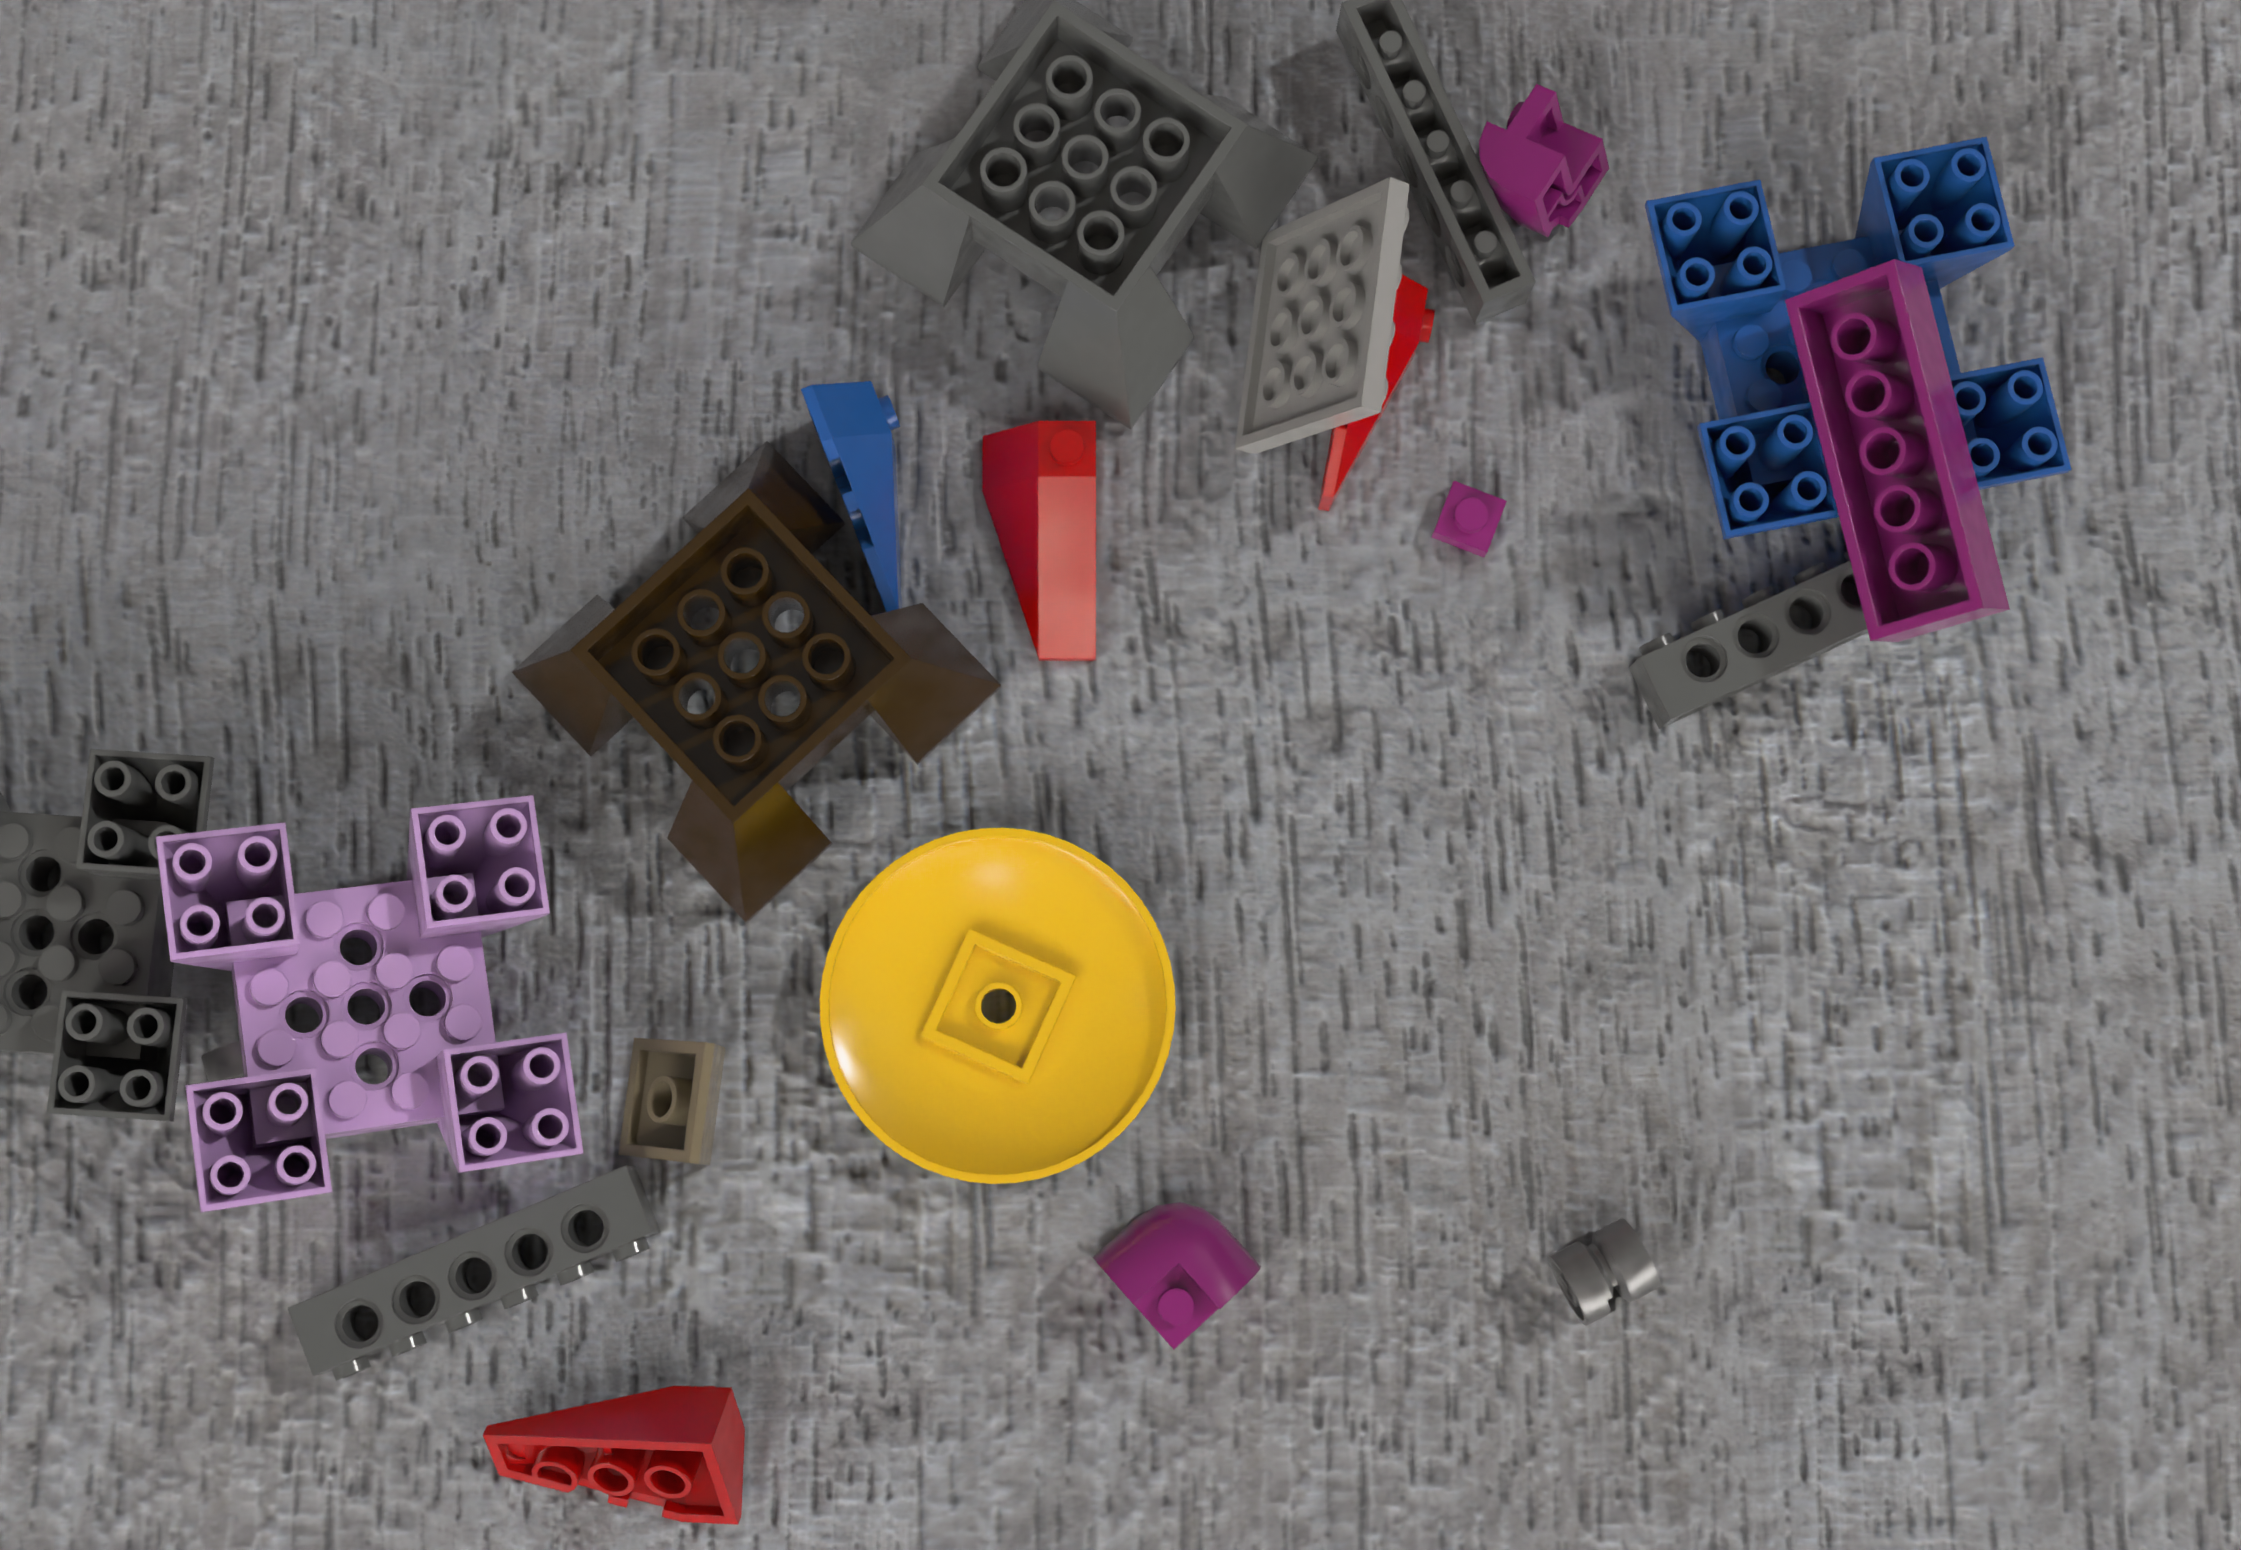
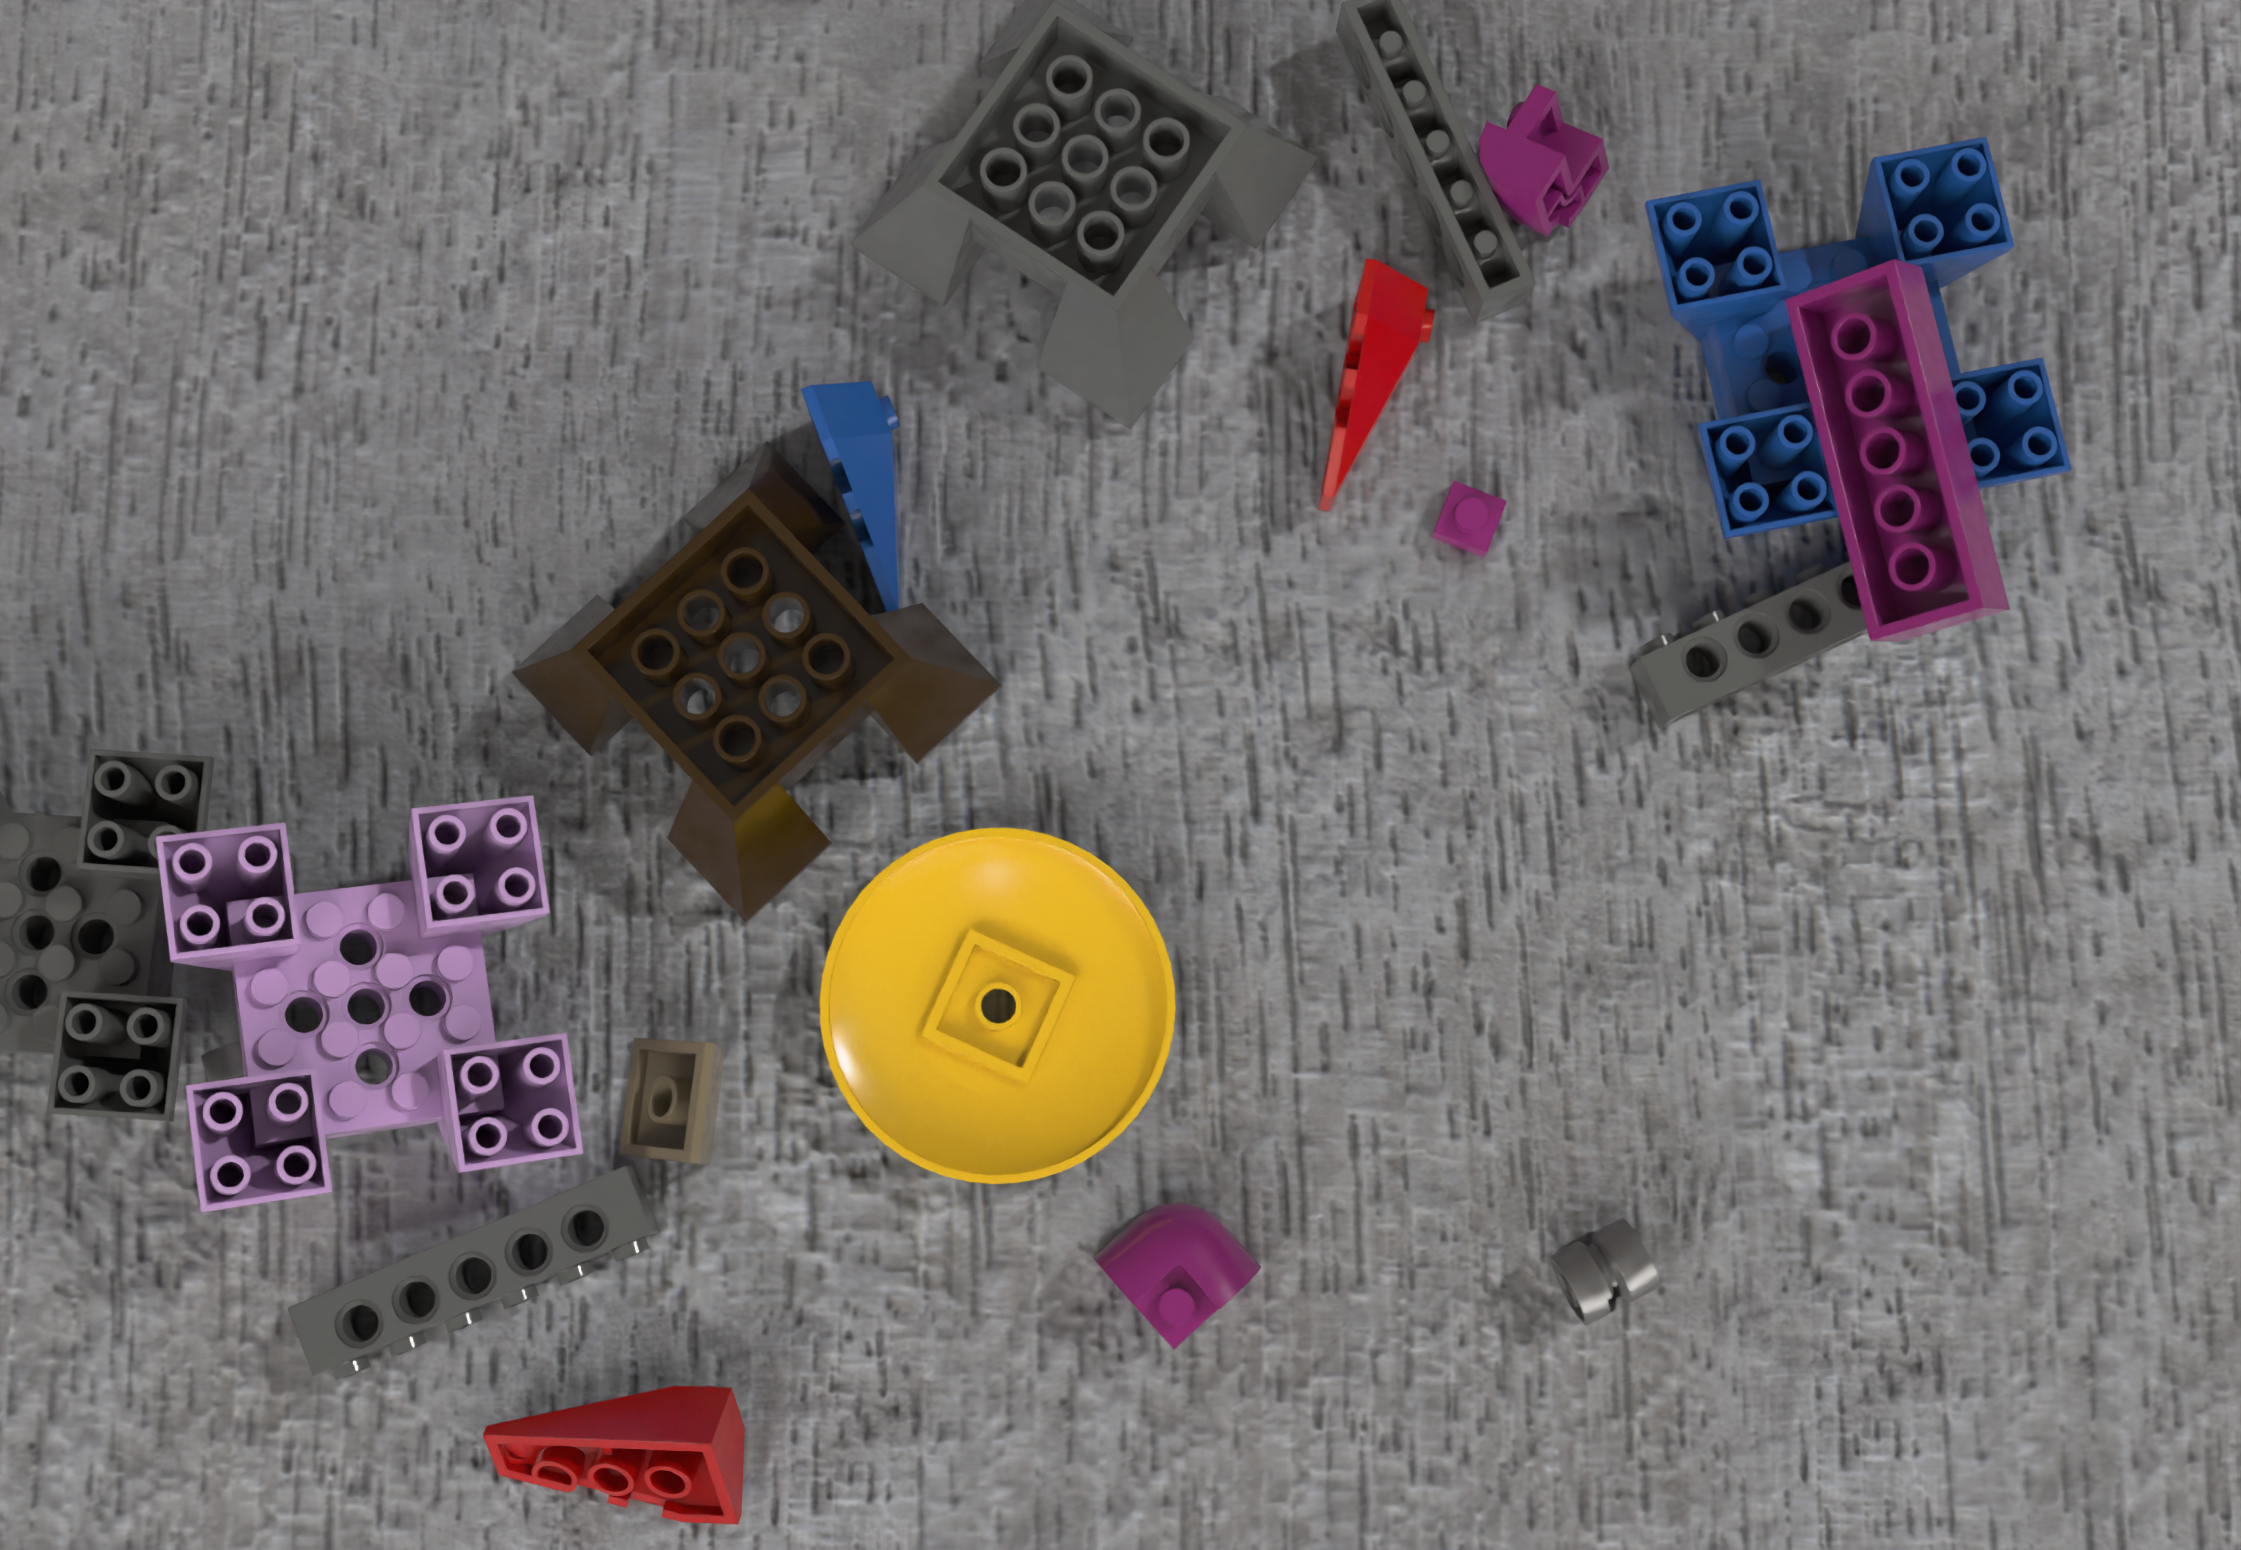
(1044, 514): red wedge -> none
(1323, 318): light grey plate -> none

